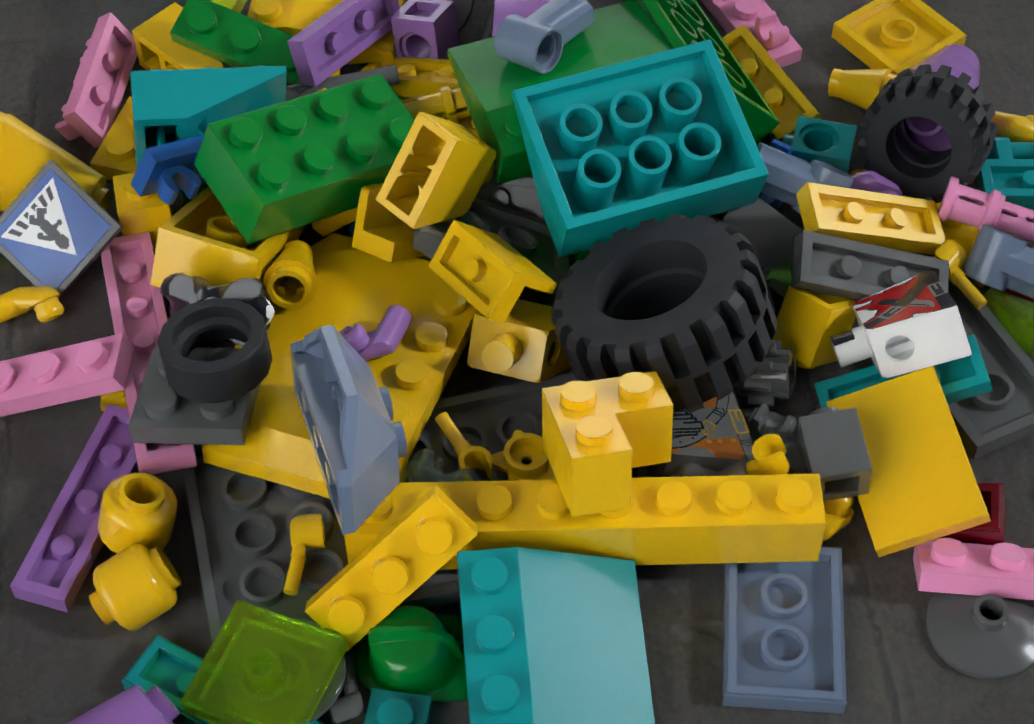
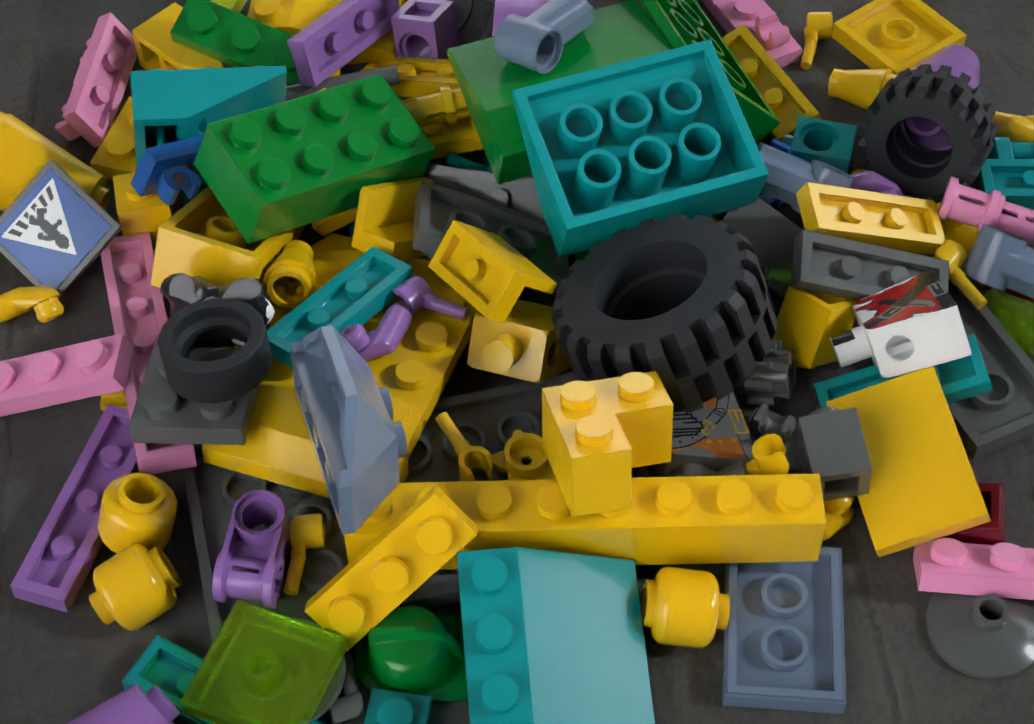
(252, 560): none -> medium lavender piece
(343, 301): none -> teal plate
(418, 294): none -> medium lavender hand
(426, 469): clear light blue arm -> none
(436, 172): yellow torso -> none
(684, 607): none -> yellow head
(818, 27): none -> yellow hand

